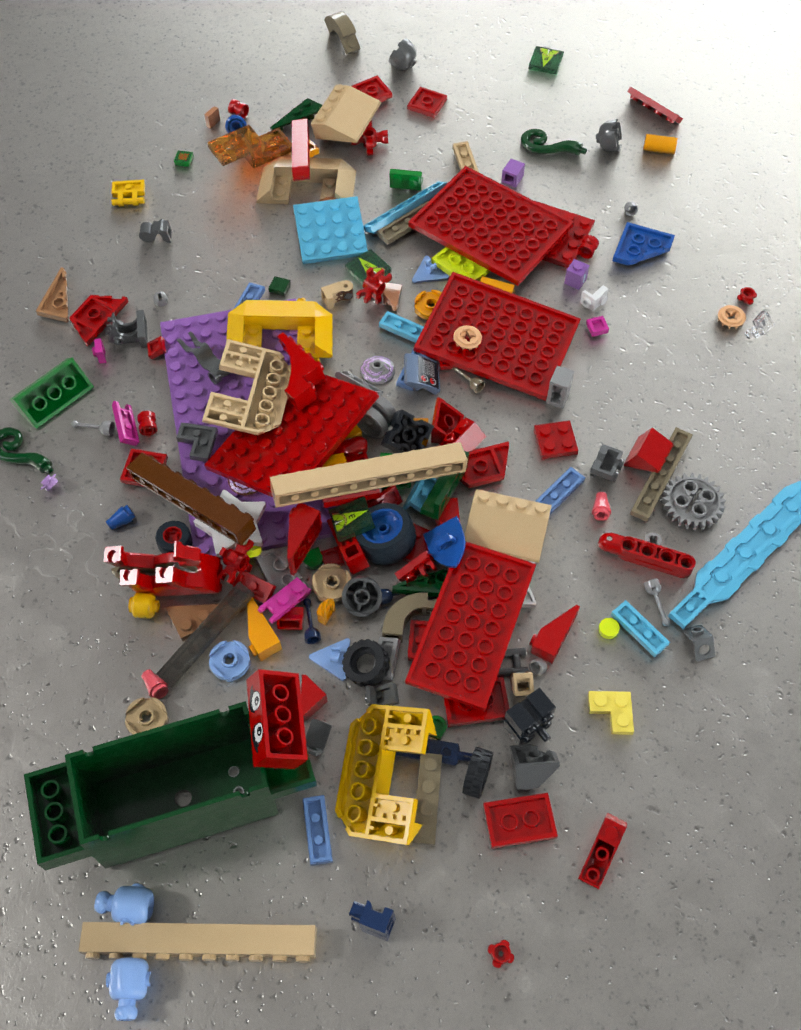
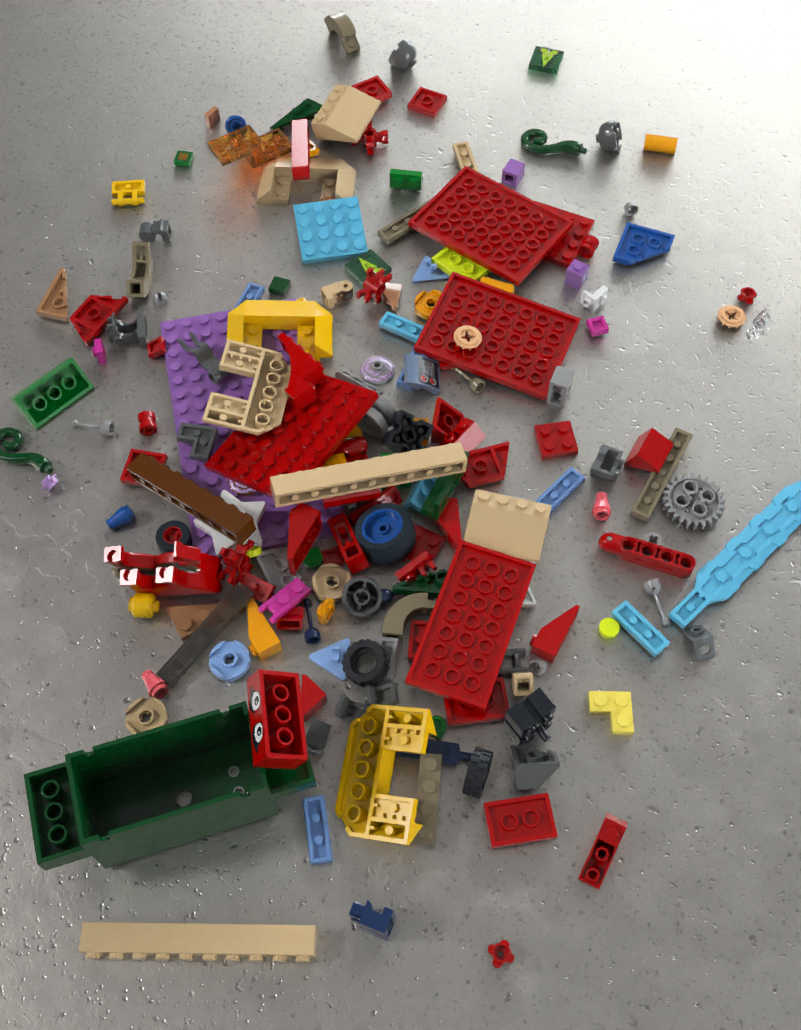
(125, 424): dark pink hinge -> none
(128, 904): light blue piece -> none
(128, 984): light blue piece -> none
(140, 281): none -> dark tan arch
(238, 108): red wheel -> none
(349, 710): none -> dark grey bracket
(351, 519): clear green tile -> none
(403, 208): medium azure plate -> none
(446, 542): blue shield -> none
(659, 109): plate -> none

